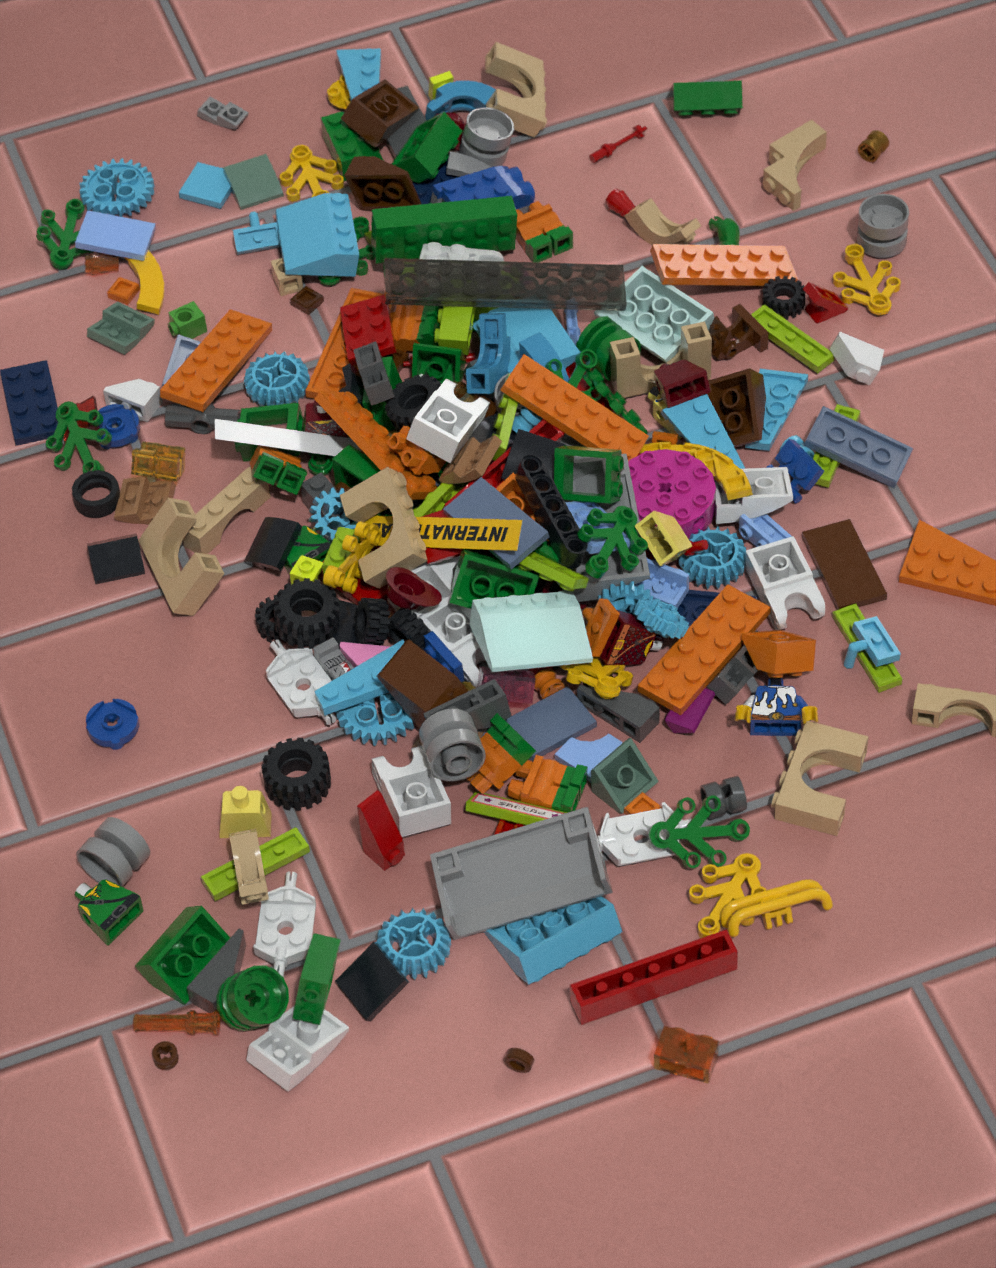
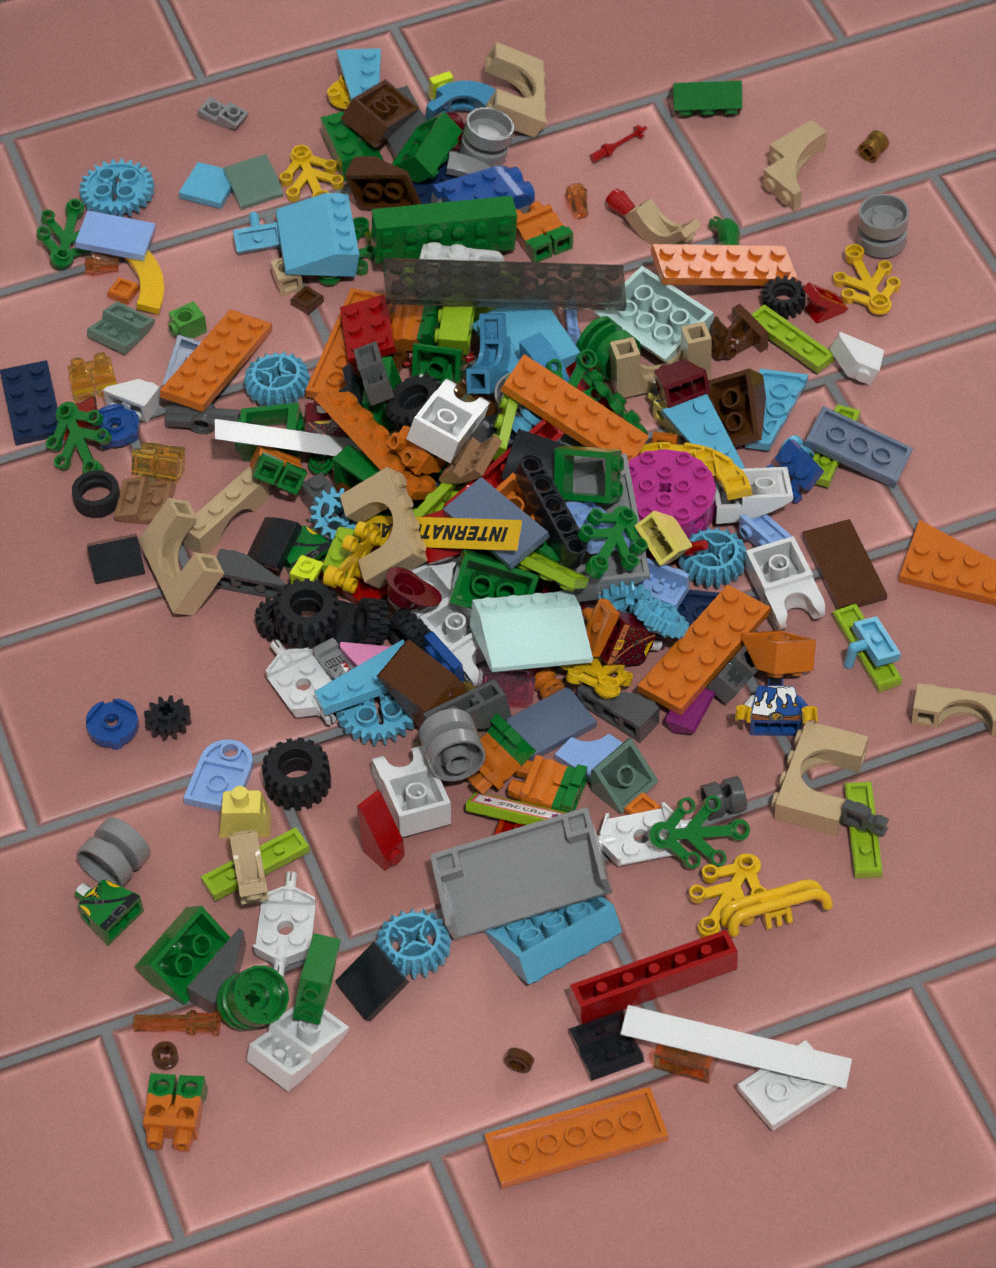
(84, 374): none -> clear yellow hips
(167, 717): none -> black gear
(174, 1110): none -> orange hips
(218, 774): none -> light blue tile
(246, 575): none -> dark grey slope
(576, 1137): none -> orange plate
(578, 200): none -> clear orange cone
(603, 1047): none -> black slope
(736, 1046): none -> white sticker
(781, 1096): none -> white plate
(860, 817): none -> dark grey plate
(864, 845): none -> lime tile

